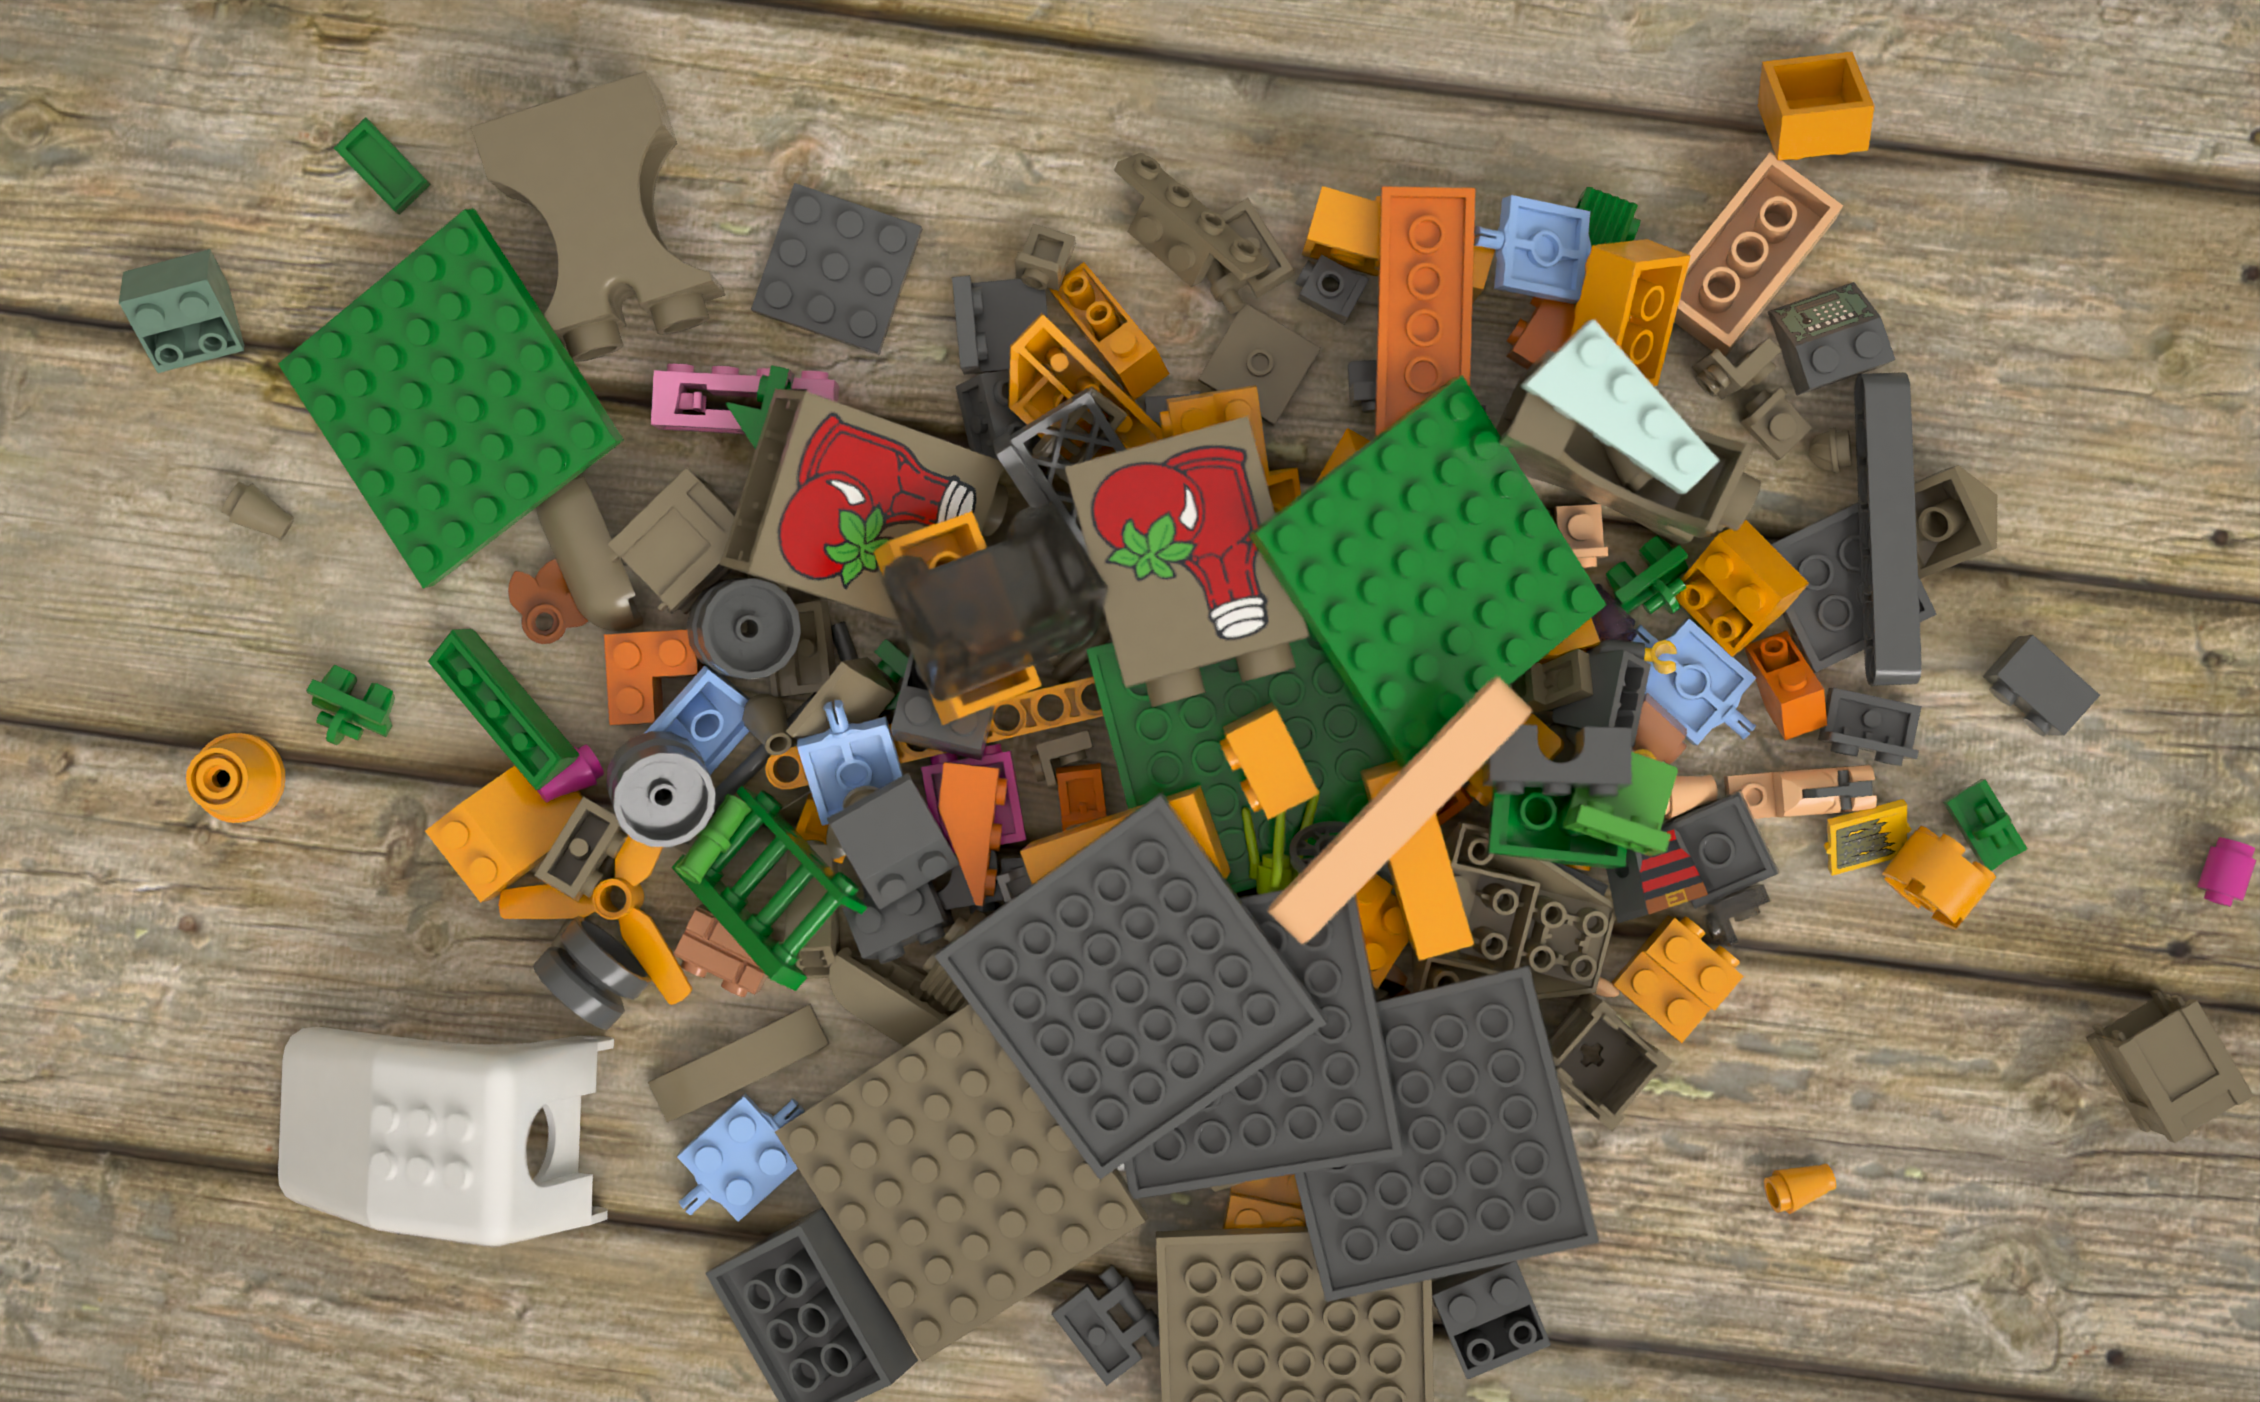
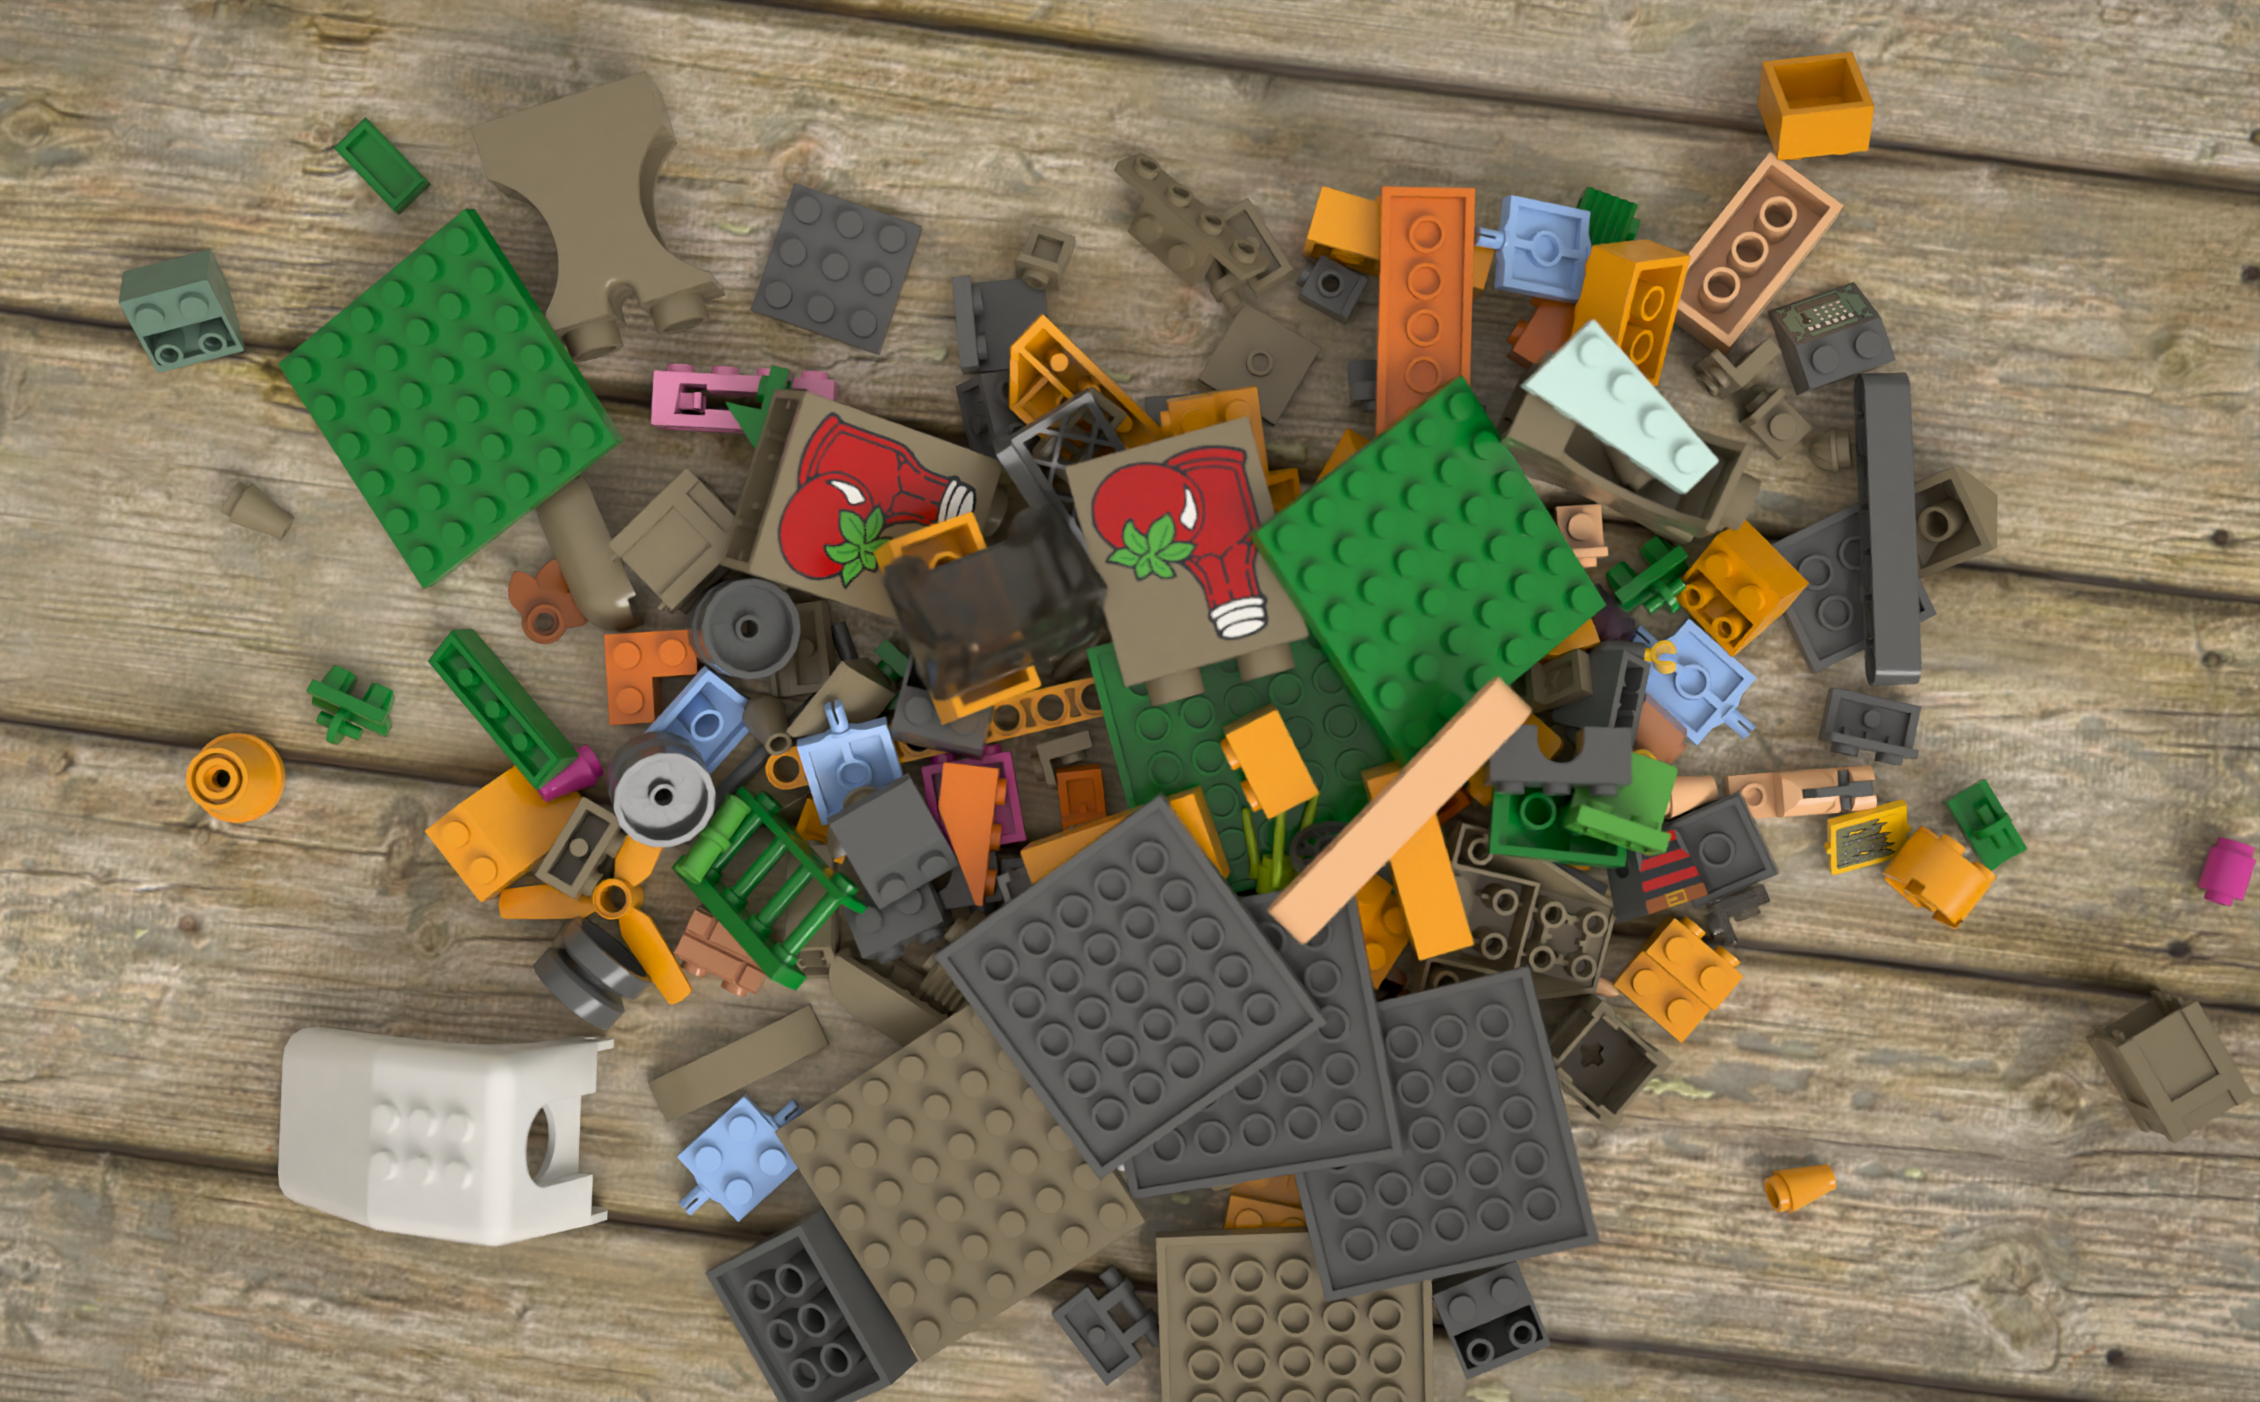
(1110, 331): light orange slope -> none
(1787, 685): orange slope -> none
(2040, 686): dark grey brick -> none

